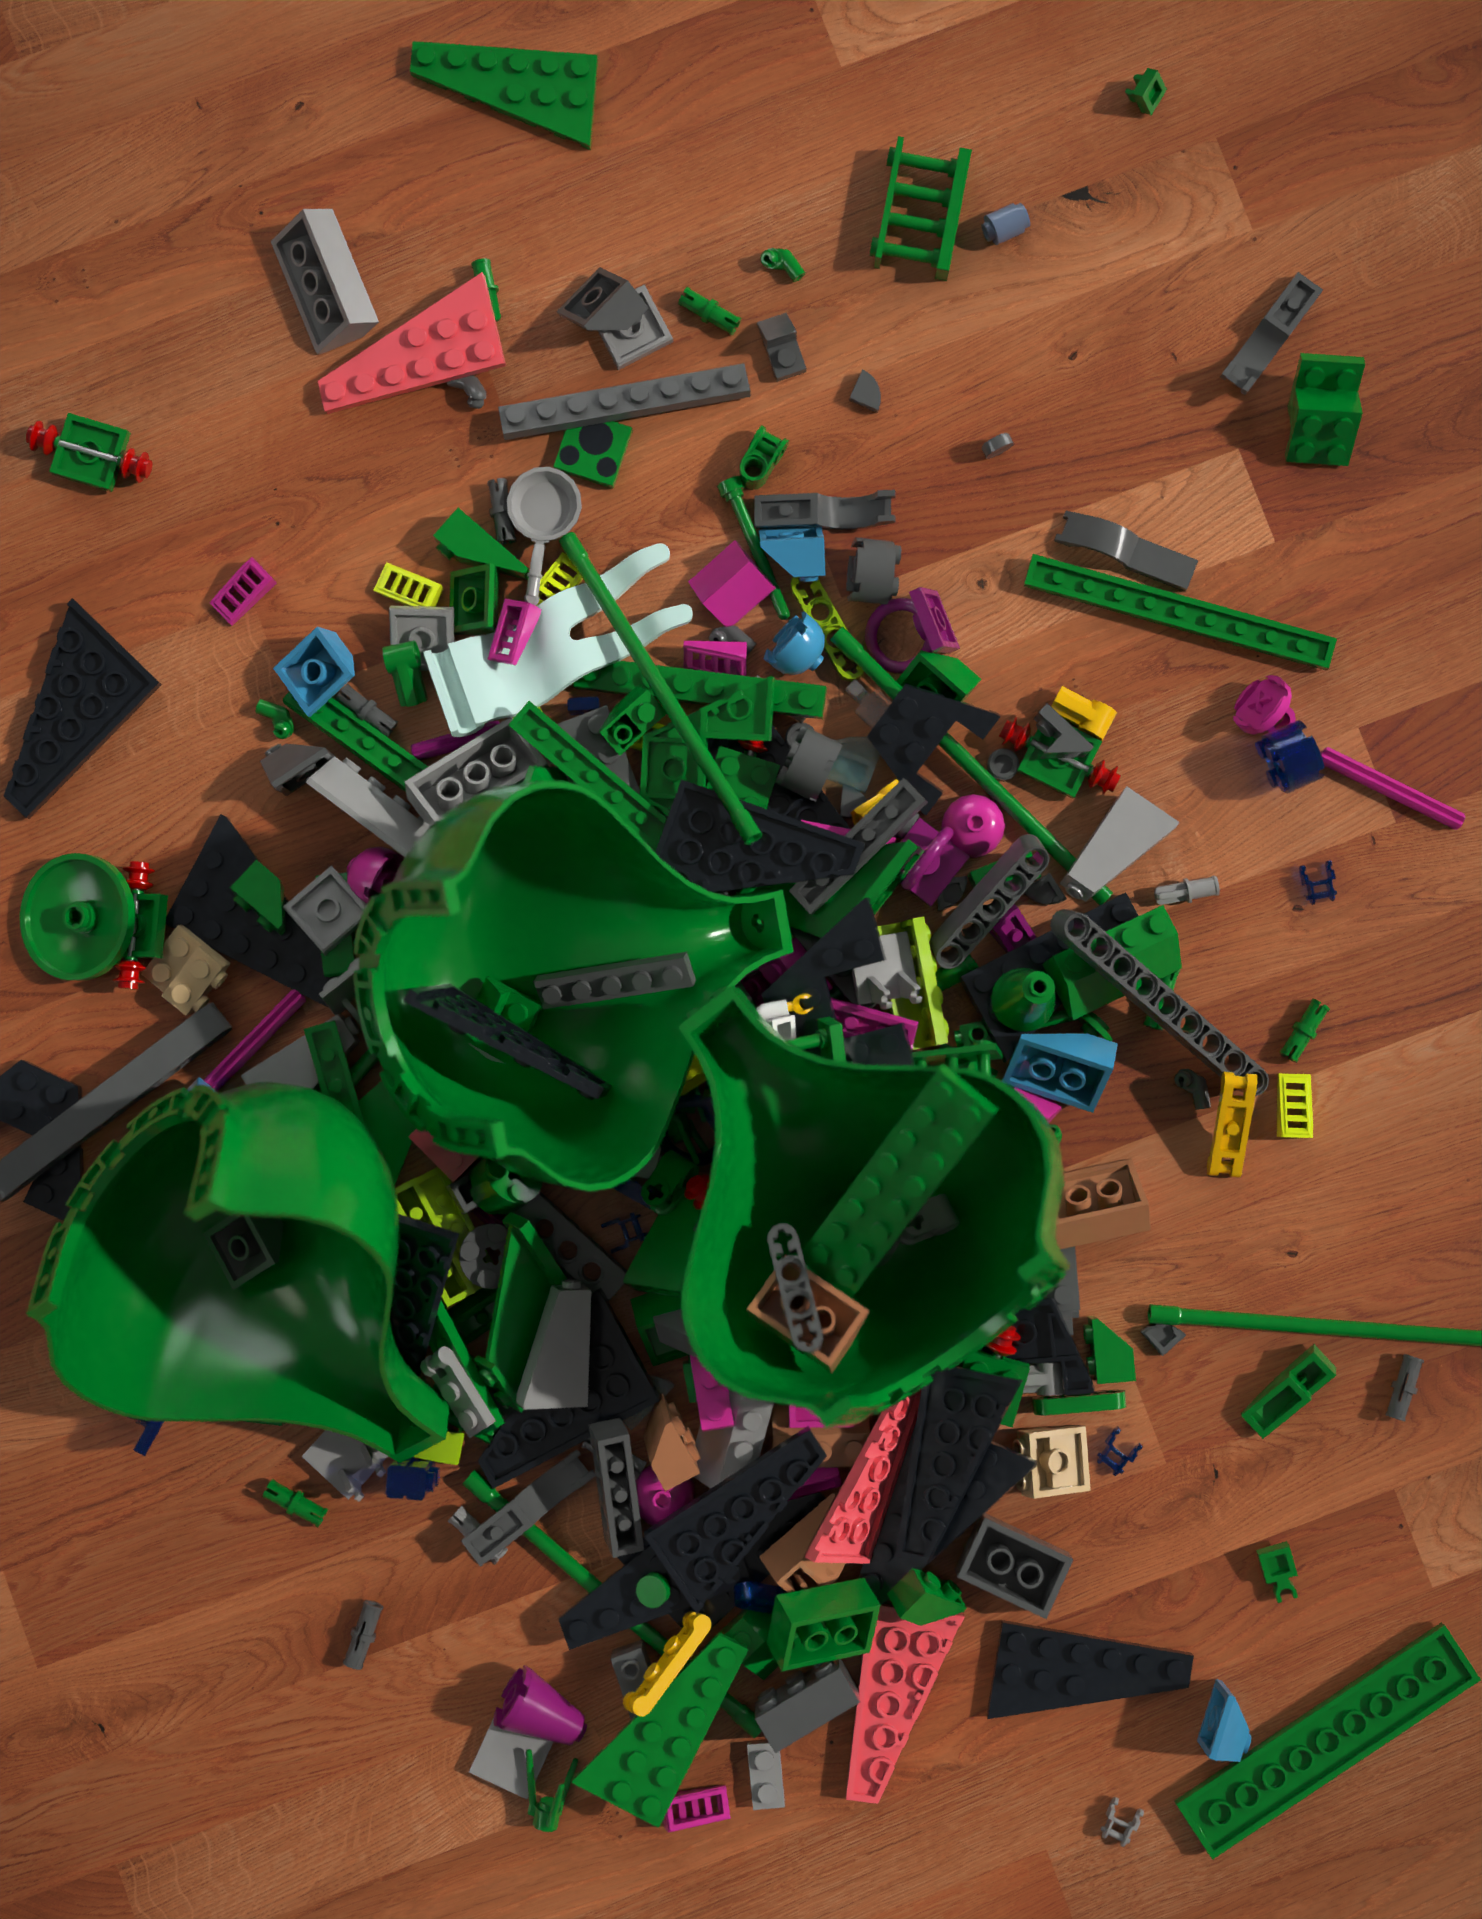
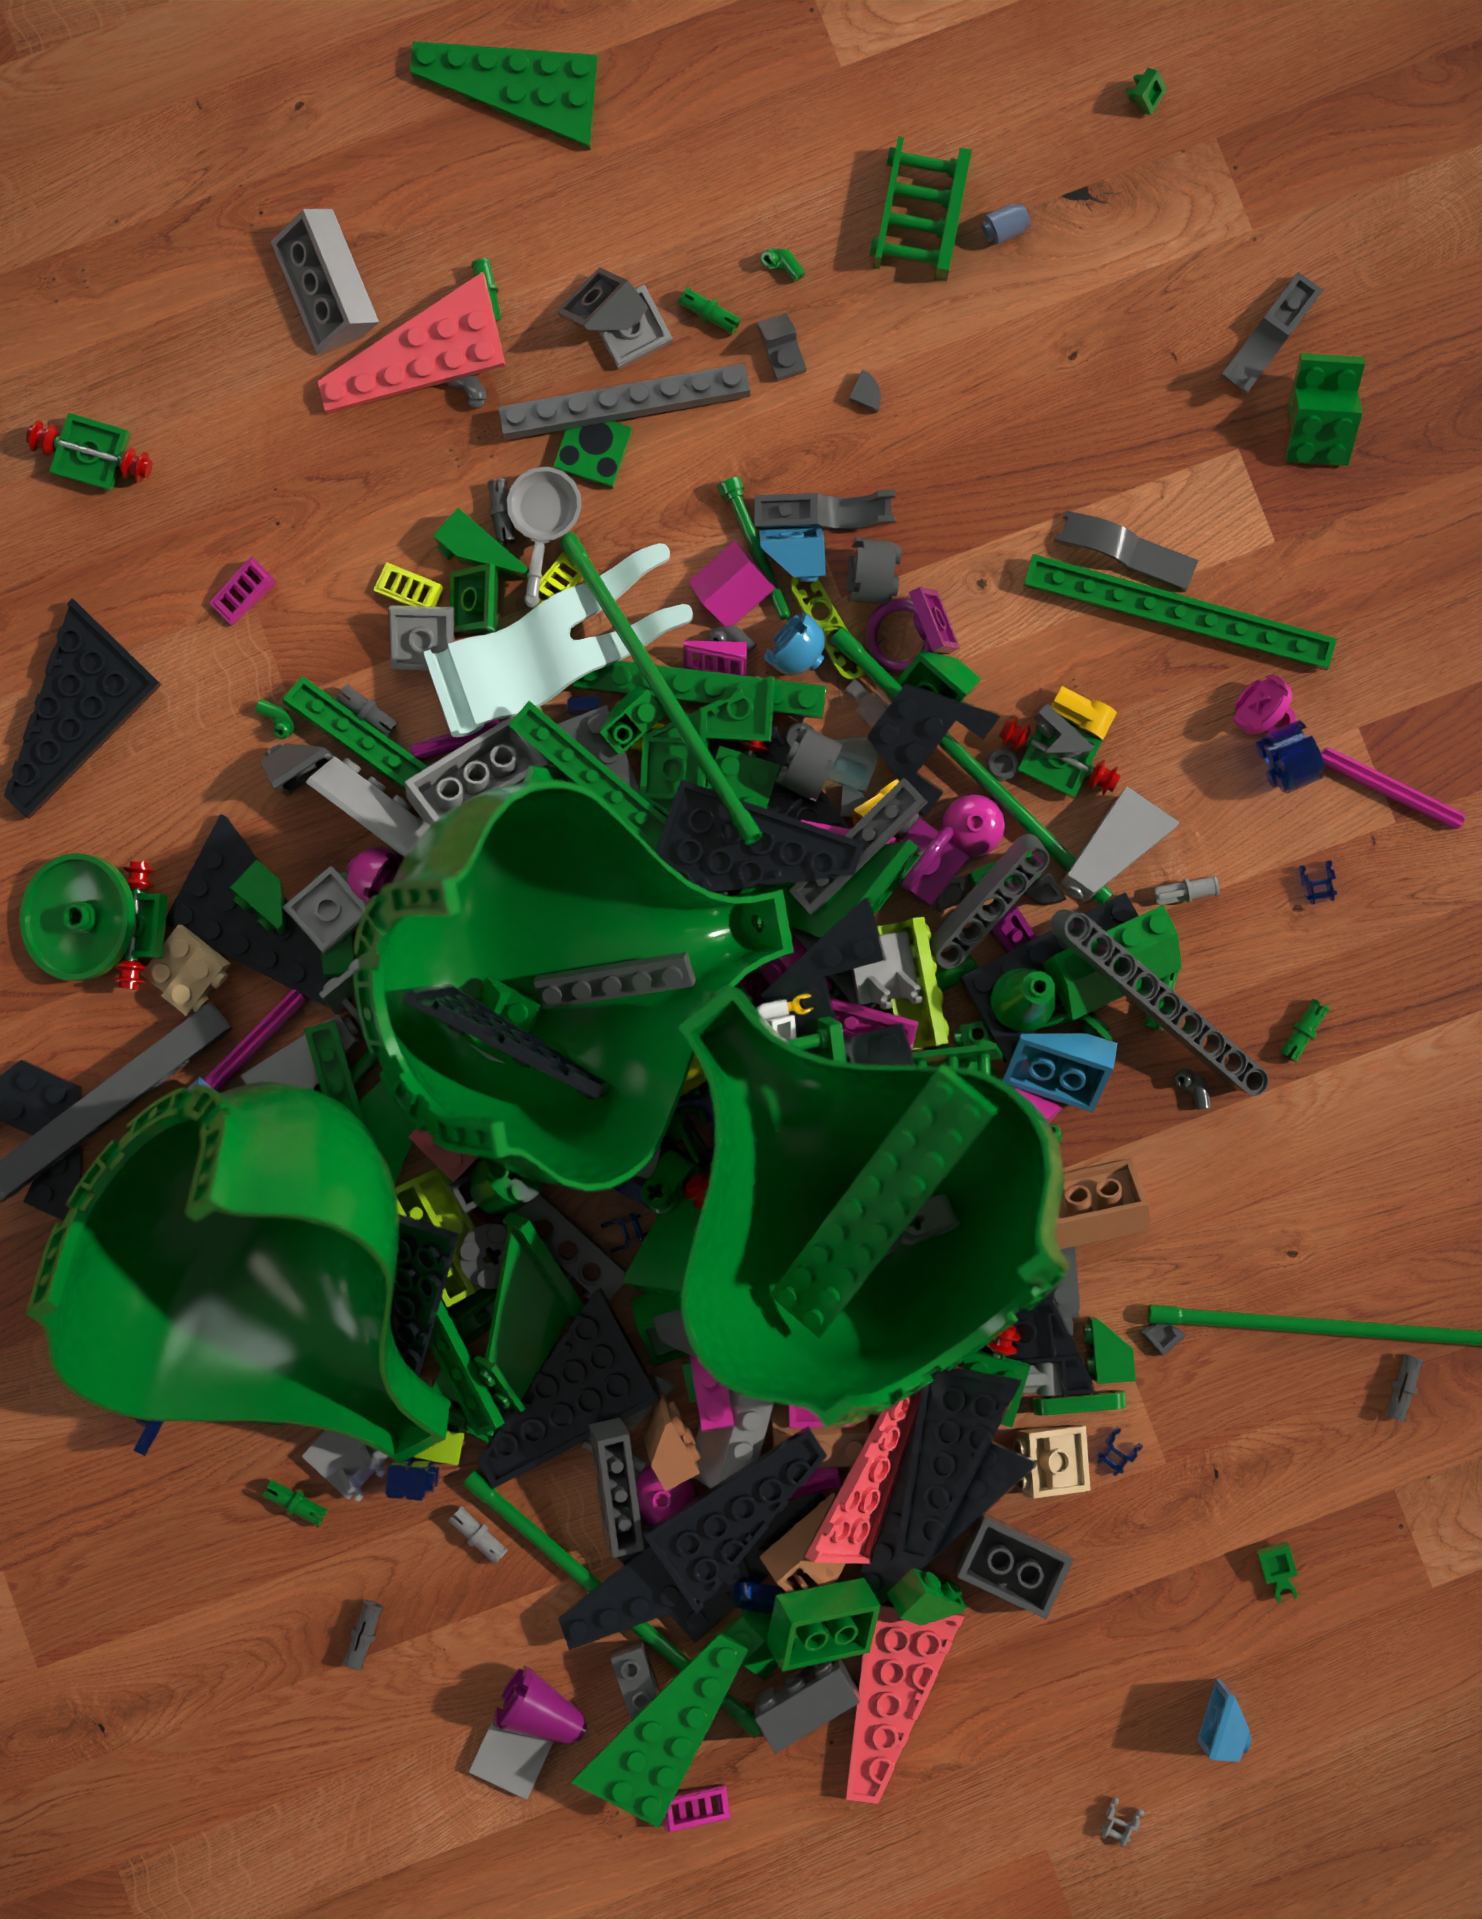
(245, 1245): dark grey slope -> none
(316, 669): dark azure slope -> none
(404, 664): green piece -> none
(458, 1390): light grey plate -> none
(508, 618): dark pink slope -> none
(527, 1508): dark grey piece -> none
(549, 1809): green plant -> none
(560, 1352): light grey slope -> none
(653, 1590): green tile -> none
(662, 1673): yellow plate -> none
(764, 453): green piece -> none
(765, 1776): light grey plate -> none
(795, 1288): dark grey beam -> none
(837, 1313): nougat slope -> none
(997, 445): dark grey tile -> none
(1061, 1669): black wing -> none
(1232, 1125): yellow plate -> none
(1289, 1391): green slope -> none
(1306, 1106): neon yellow slope -> none
(1327, 1740): green plate -> none

